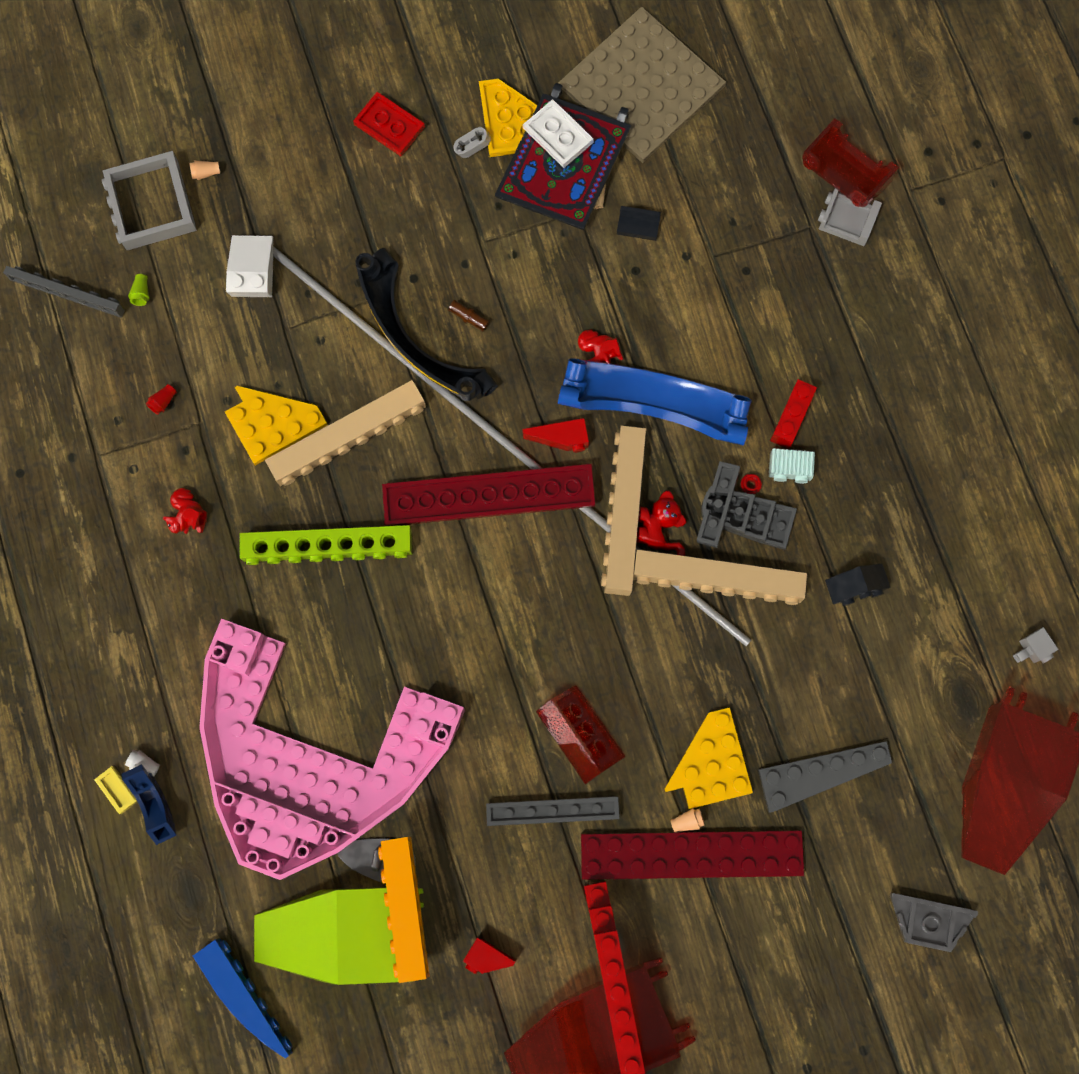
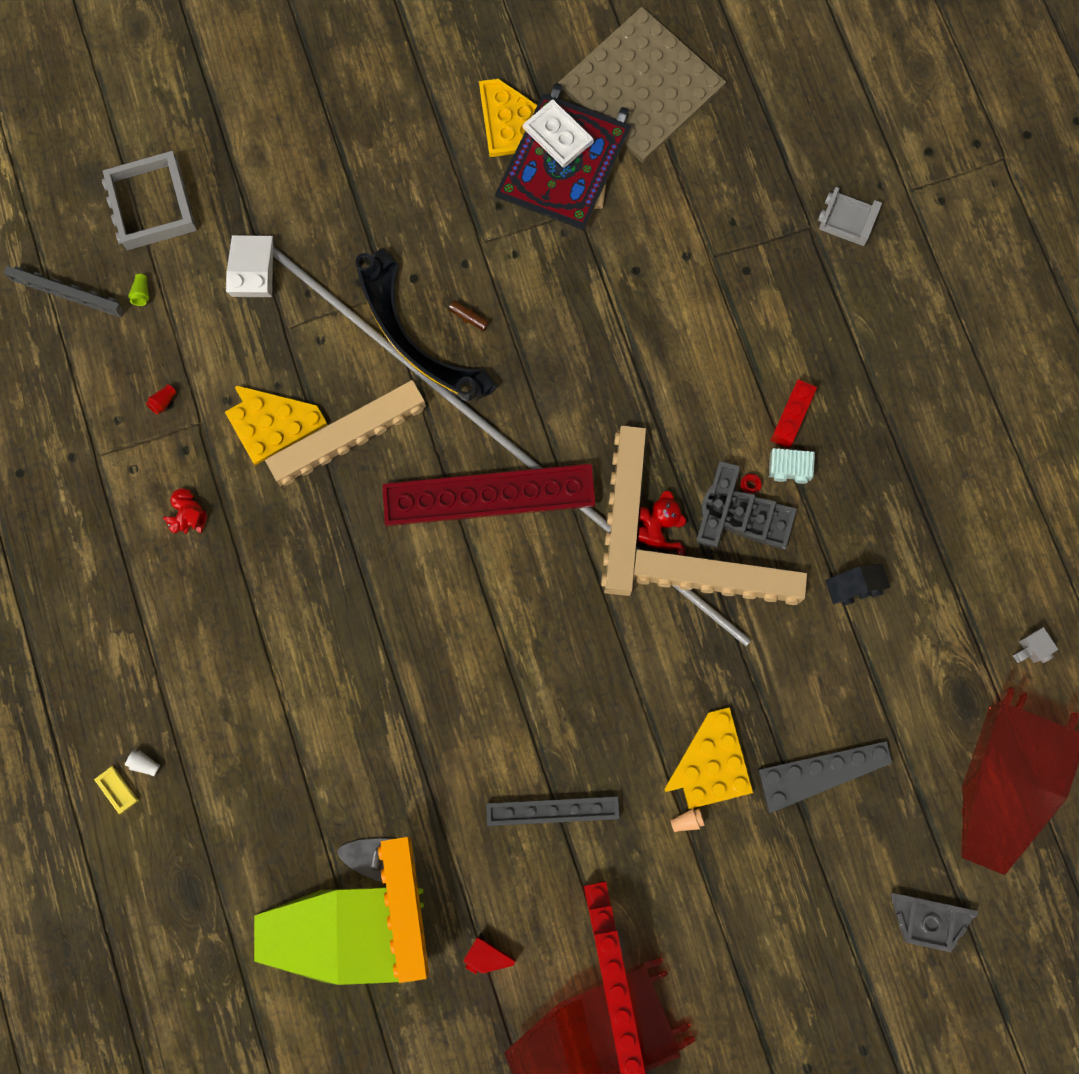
(152, 802): dark blue arch -> none
(203, 169): light nougat cone -> none
(239, 996): blue slope -> none
(252, 541): lime brick -> none
(285, 798): bright pink piece -> none
(389, 124): red plate -> none
(472, 142): light grey beam -> none
(563, 435): red slope -> none
(580, 734): clear red slope -> none
(603, 346): red animal -> none
(638, 223): black panel -> none
(655, 394): blue panel -> none
(692, 855): dark red plate -> none
(847, 166): clear red windscreen -> none

